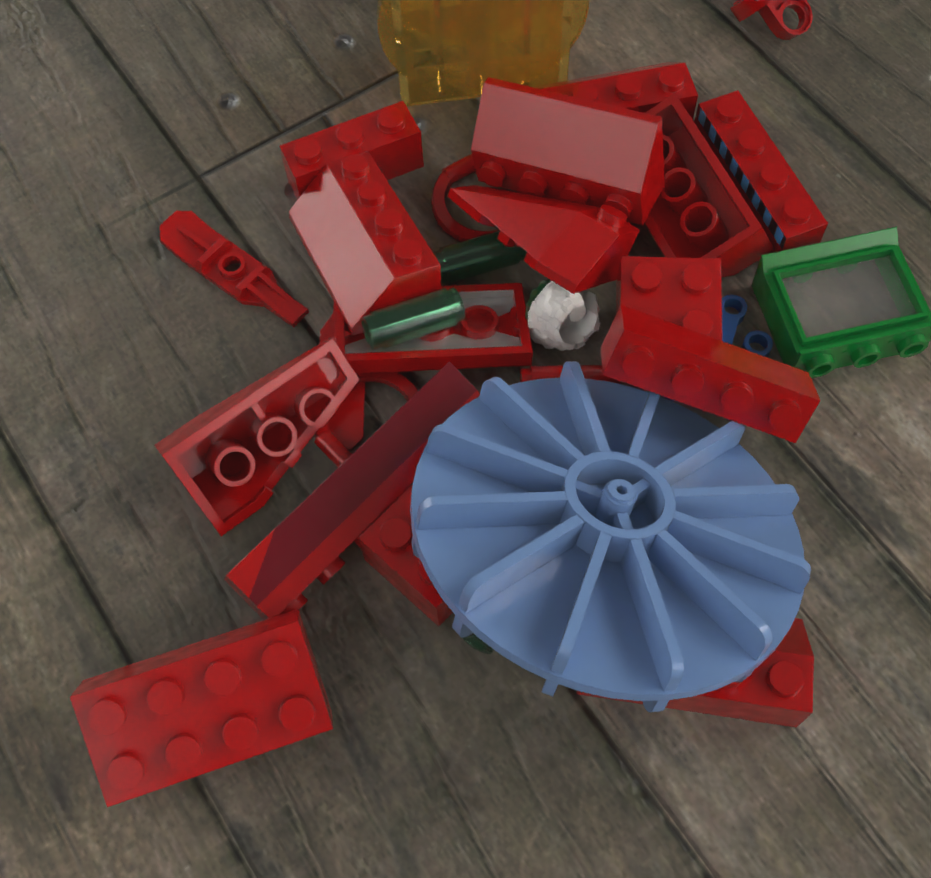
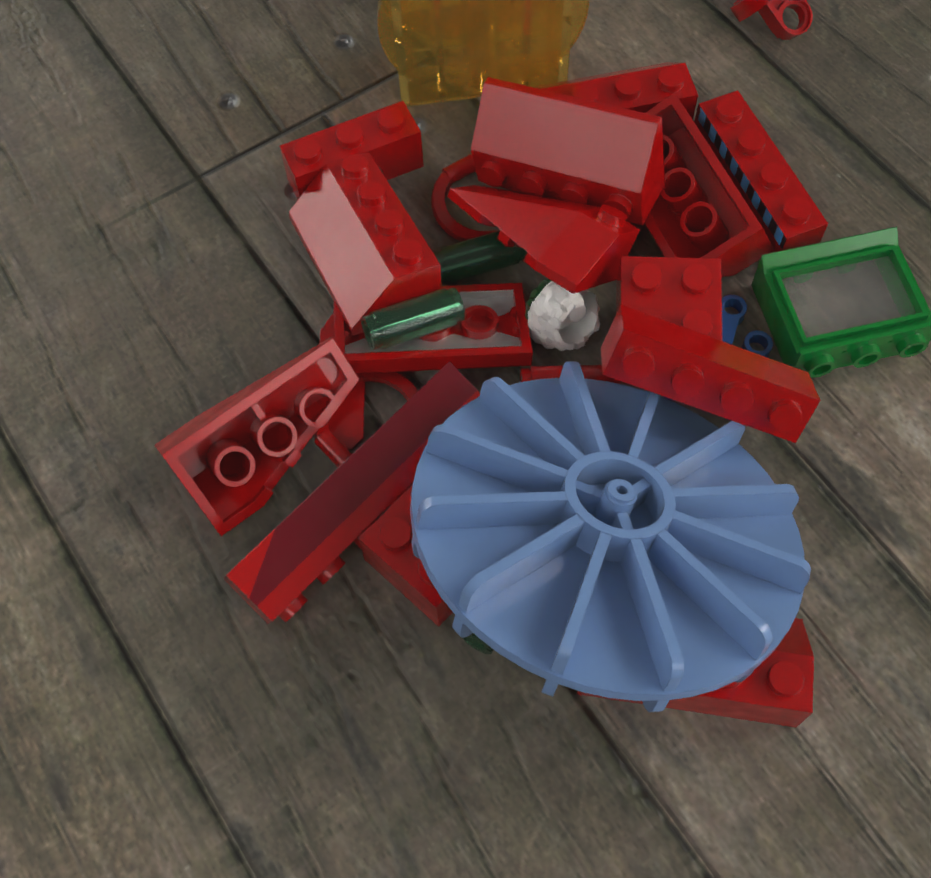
(202, 707): red brick -> none
(211, 253): red piece -> none

